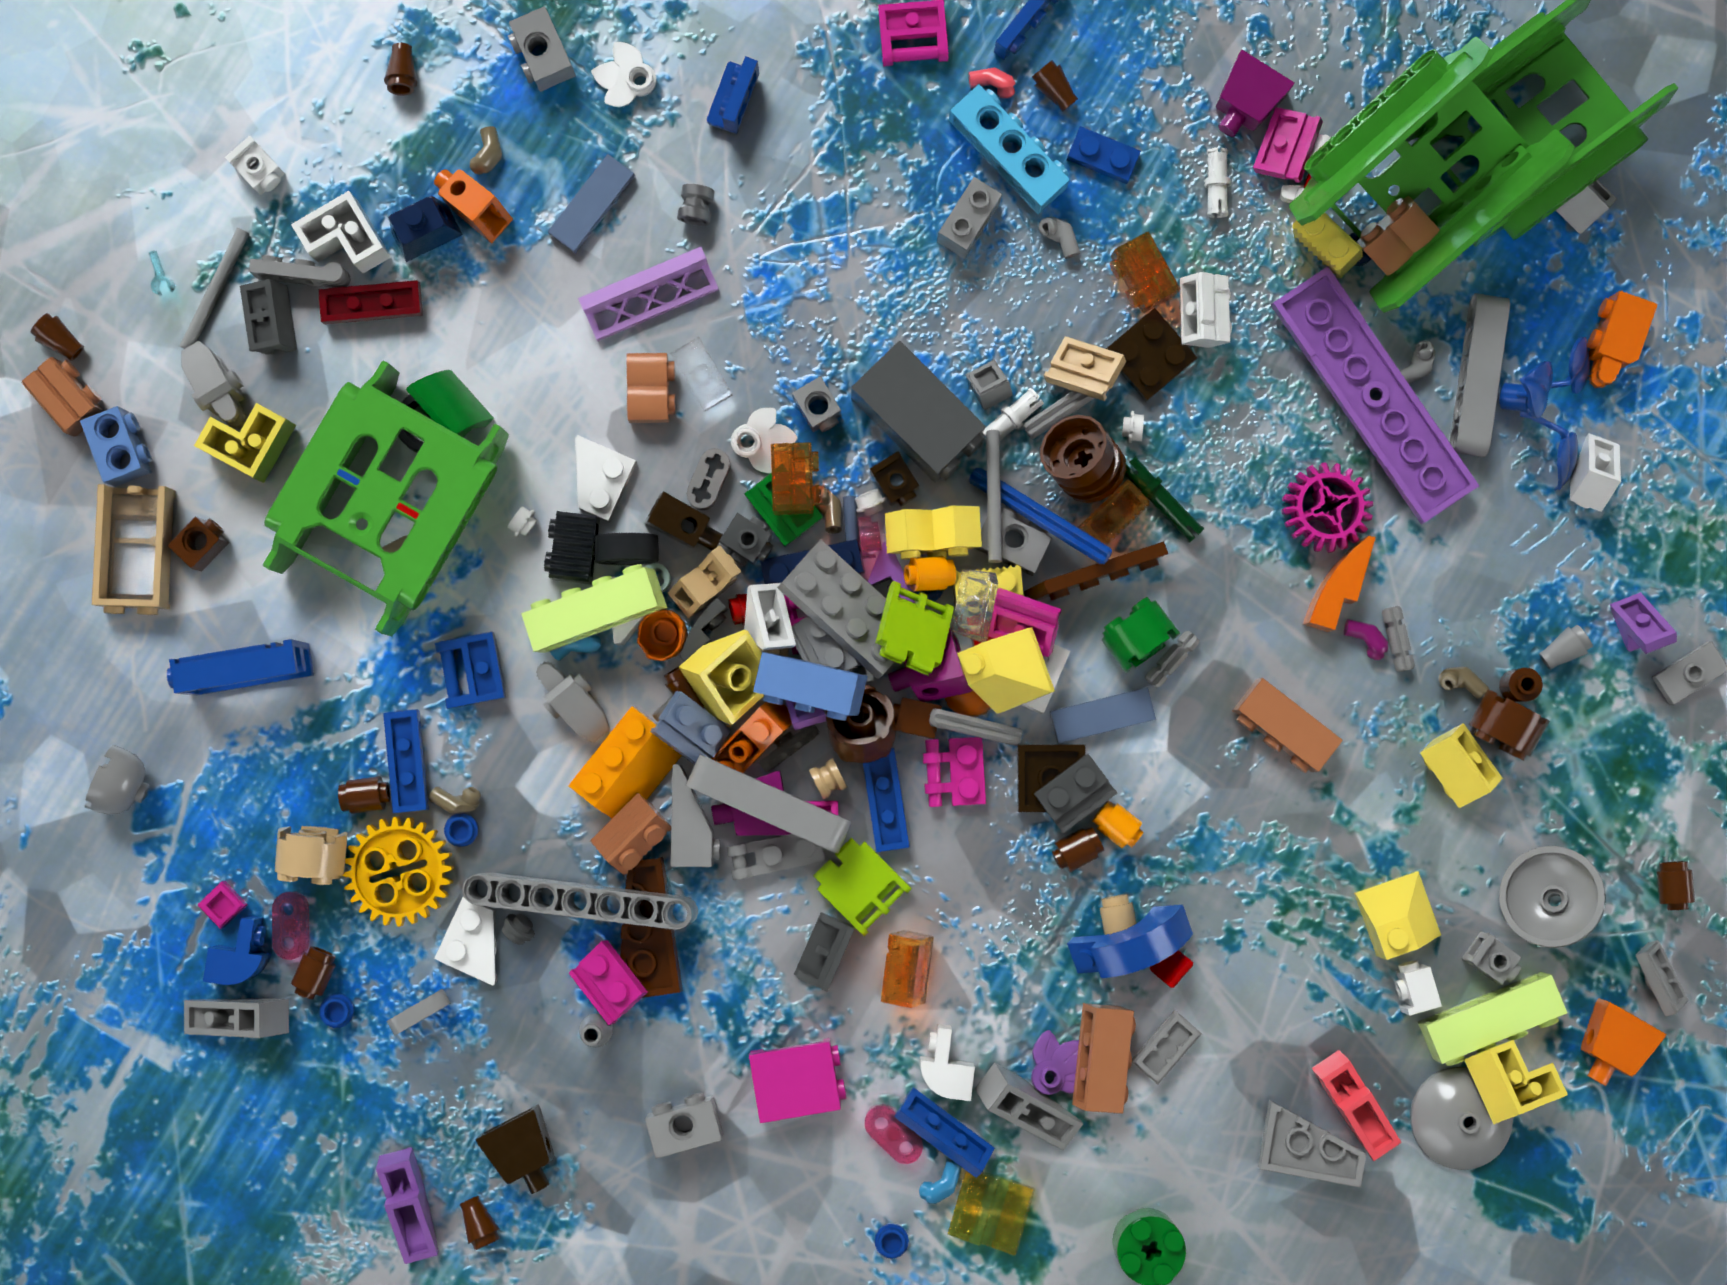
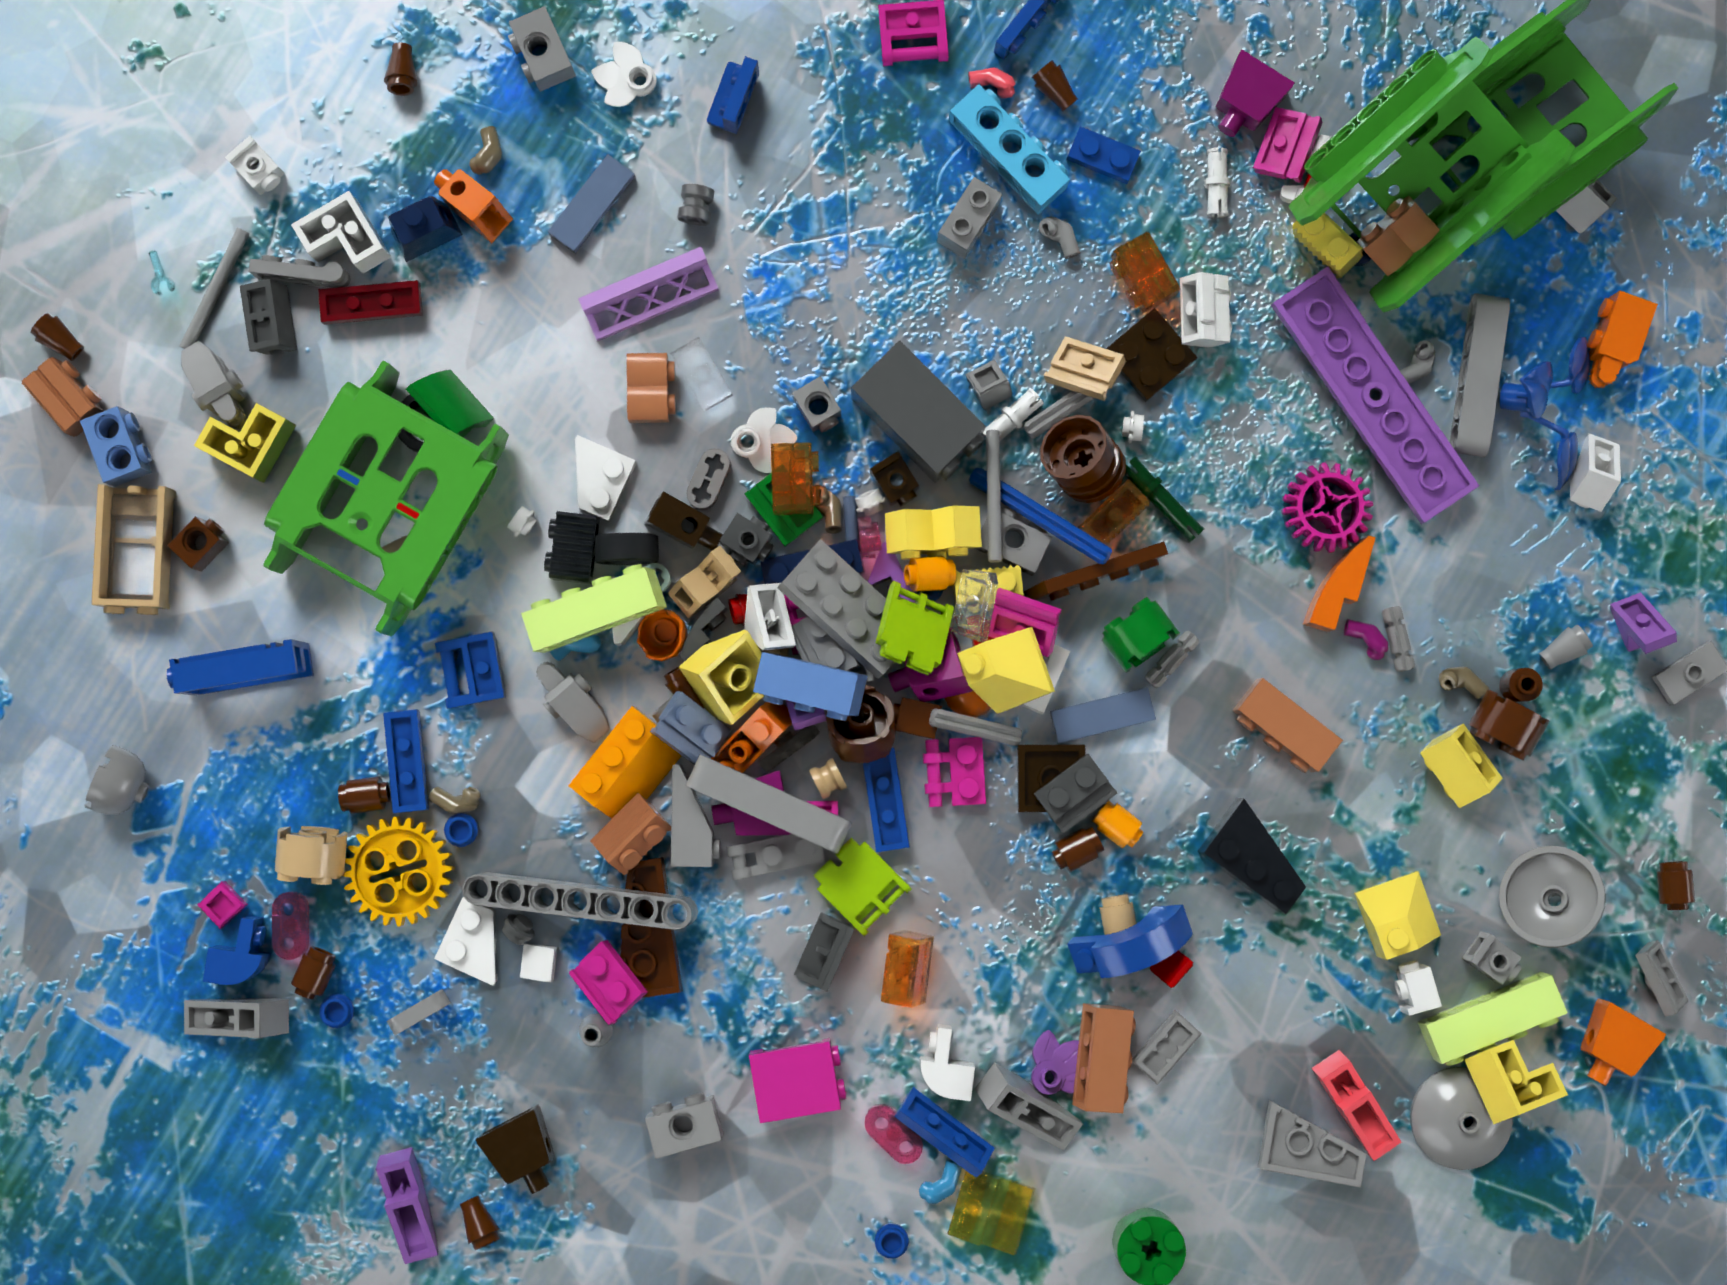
(538, 962): none -> white slope
(1252, 857): none -> black wedge

